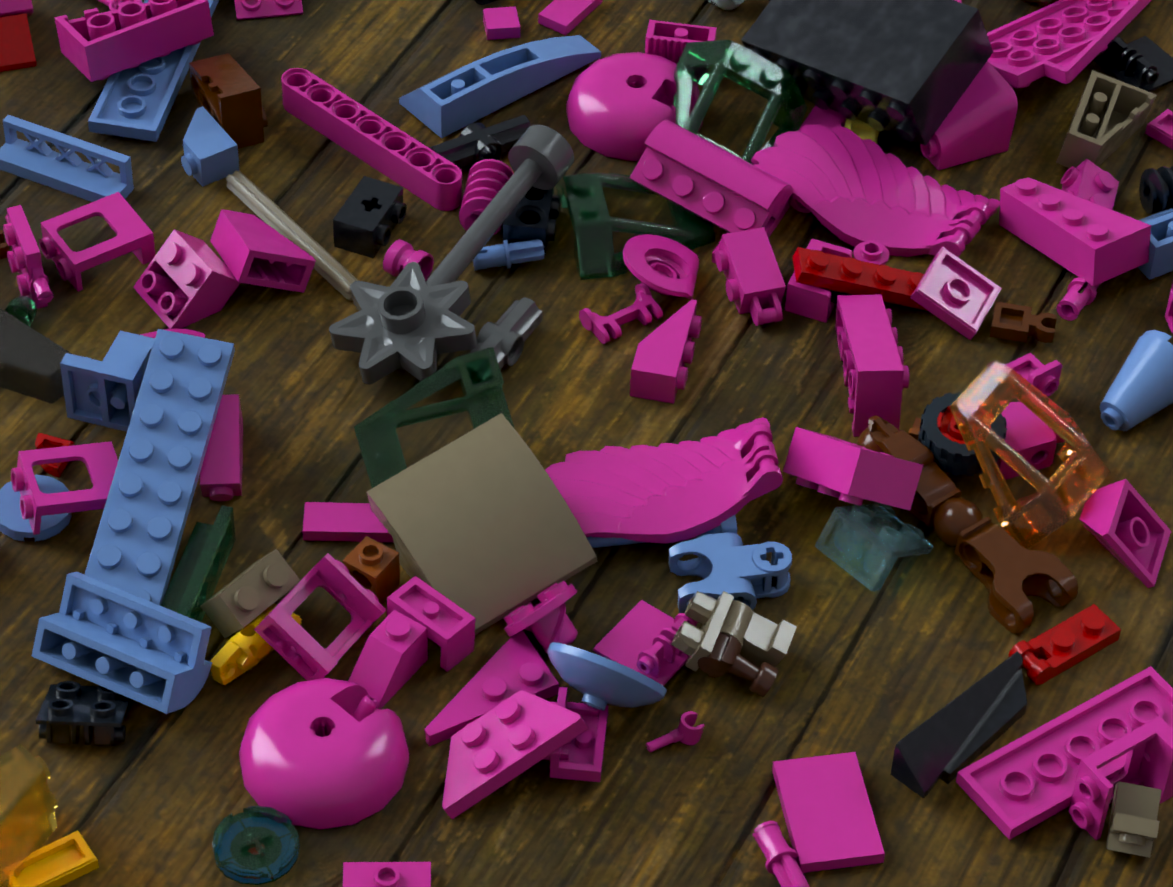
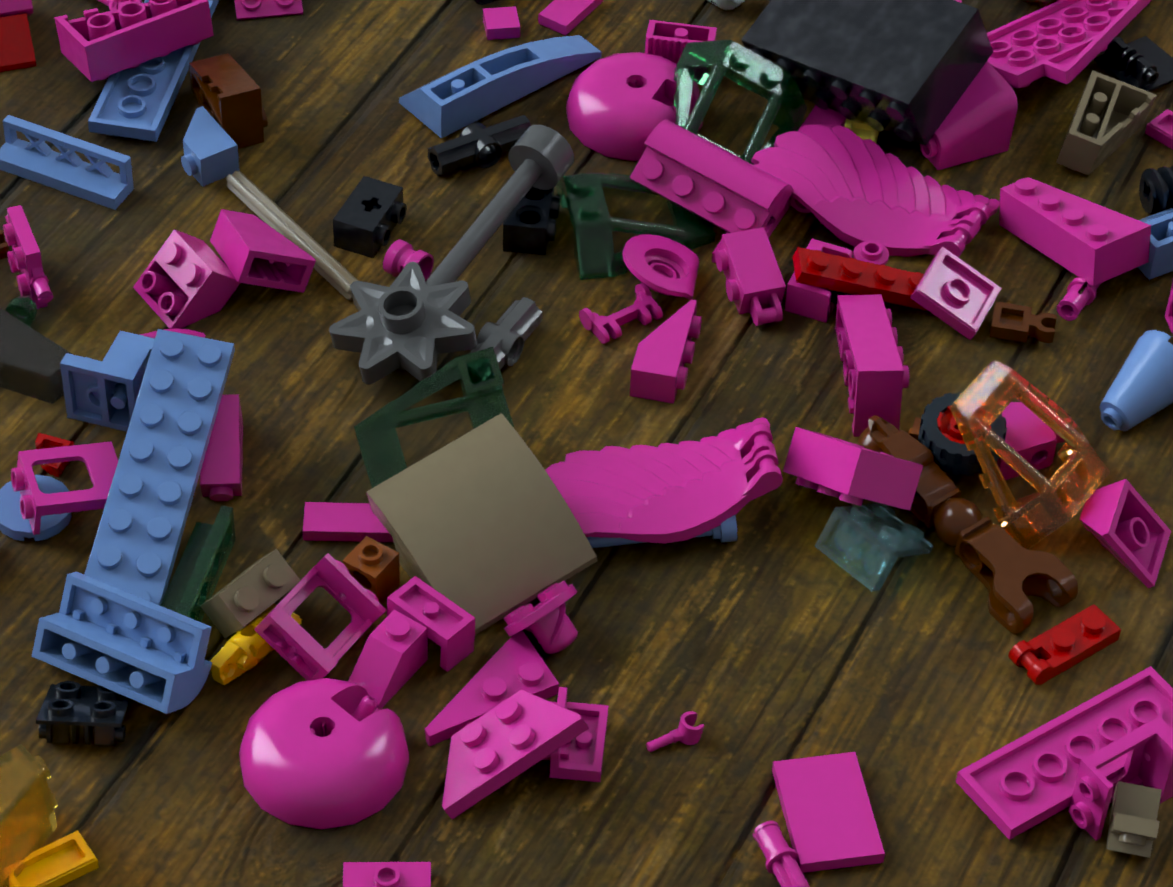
(131, 236): dark pink window -> none
(255, 845): tile -> none
(372, 139): dark pink beam -> none
(482, 185): dark pink piece -> none
(508, 254): medium blue axle -> none
(603, 679): medium blue dish -> none
(644, 642): dark pink hinge -> none
(731, 568): medium blue piece -> none
(733, 640): dark tan hips -> none
(961, 729): black wedge -> none
(1041, 376): dark pink bracket -> none
(1091, 184): dark pink bracket -> none

